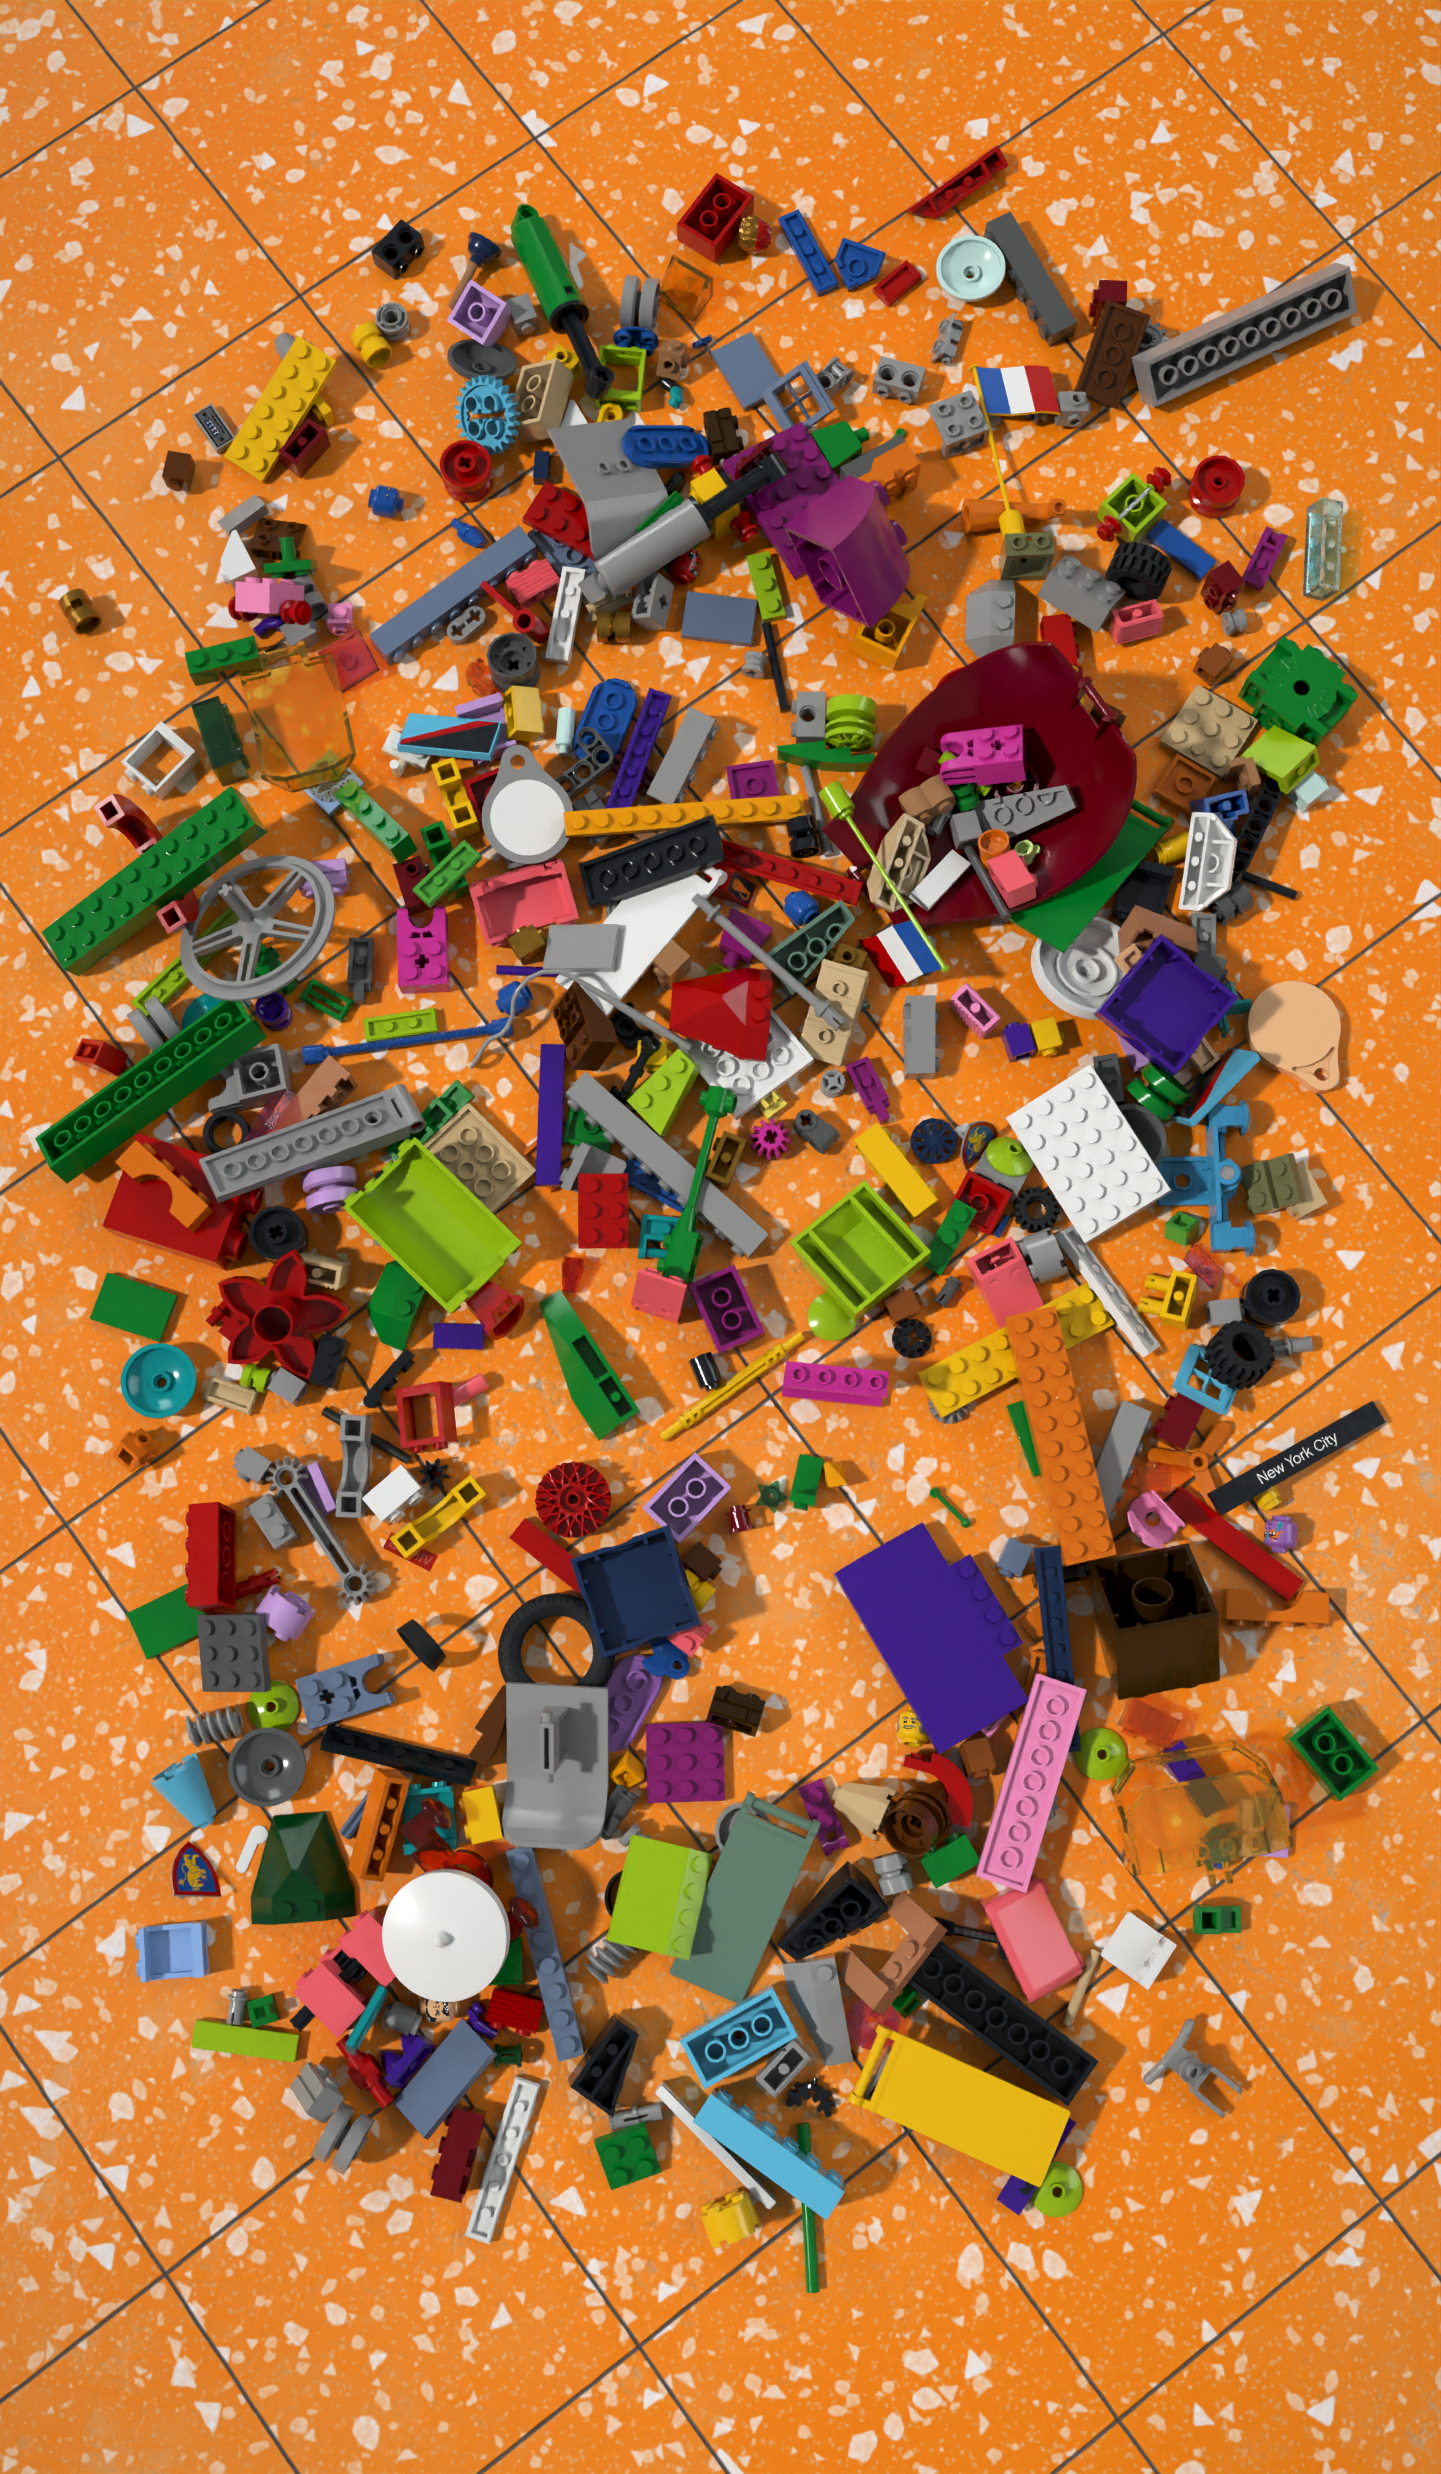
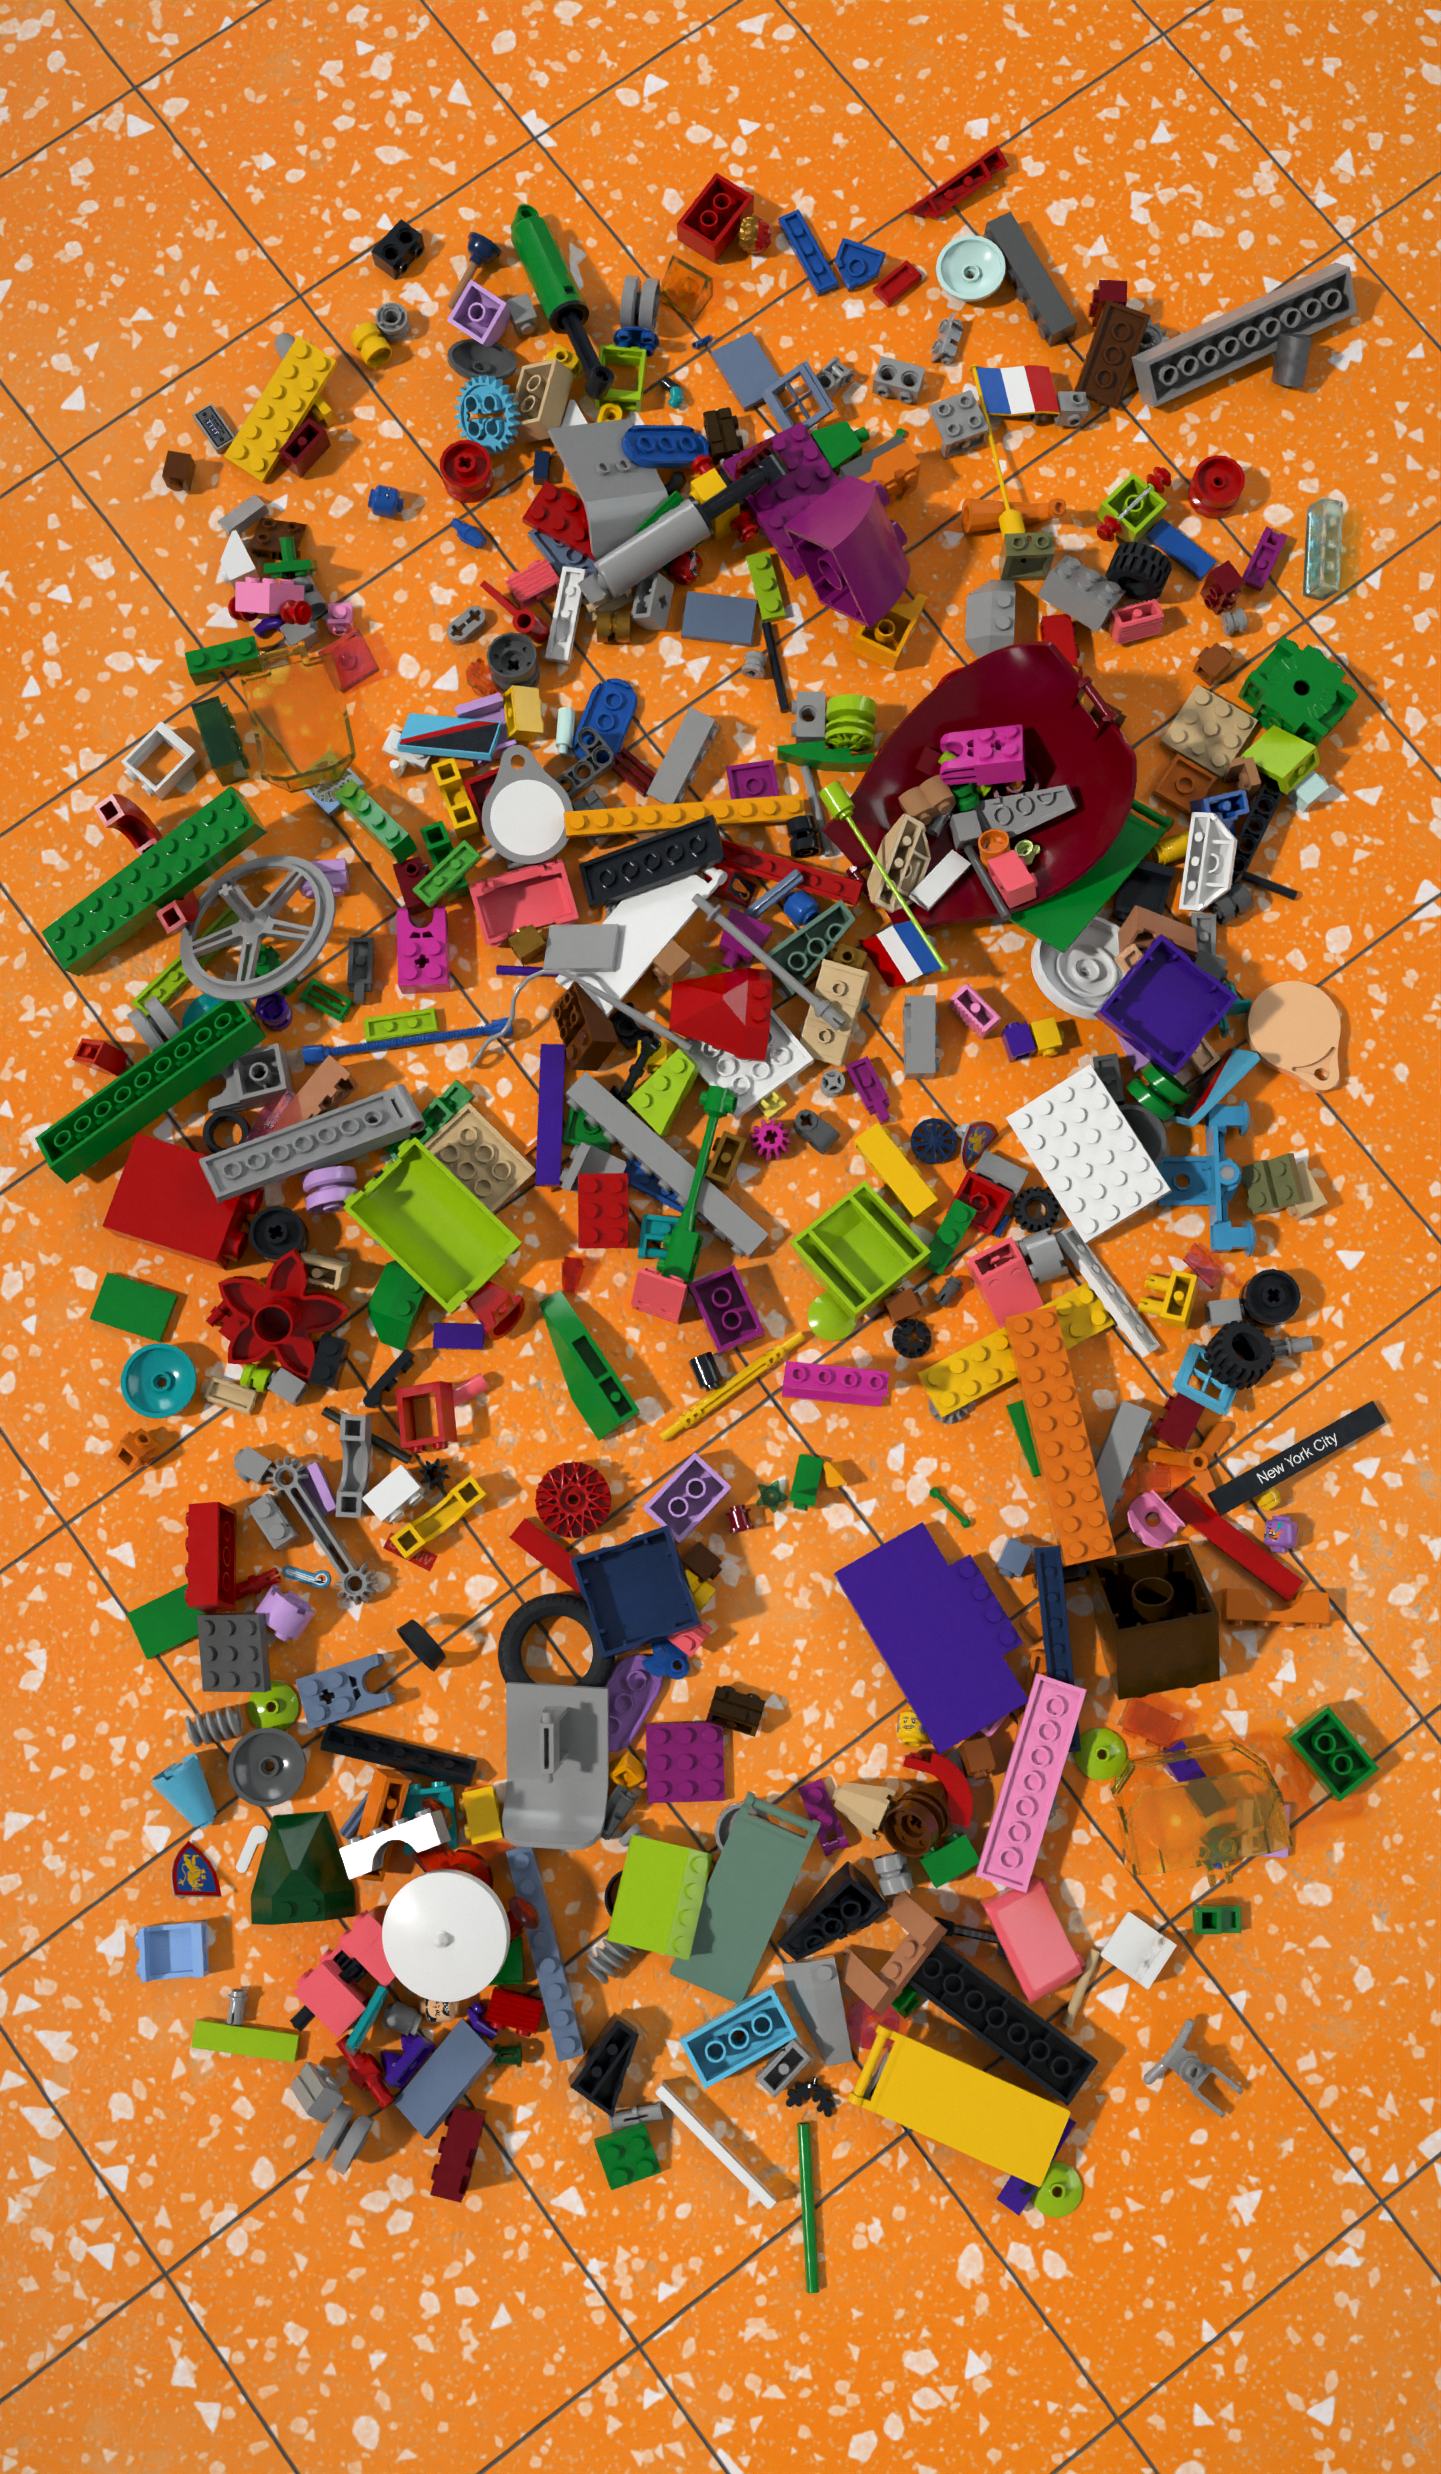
(80, 612): pearl gold wheel -> none
(186, 1206): orange arch -> none
(263, 2010): green tile -> none
(319, 1579): none -> dark azure sticker
(421, 1833): none -> arch
(453, 596): sand blue brick -> none
(492, 1728): reddish brown slope -> none
(502, 2159): white tile -> none
(523, 1000): blue head -> none
(639, 750): dark purple tile -> none
(672, 359): medium nougat brick -> none
(730, 2218): yellow brick -> none
(770, 2152): medium azure brick -> none
(774, 894): none -> sand blue axle
(1009, 1157): lime dish -> none
(1182, 1228): bright green slope -> none
(1291, 359): none -> flat silver brick

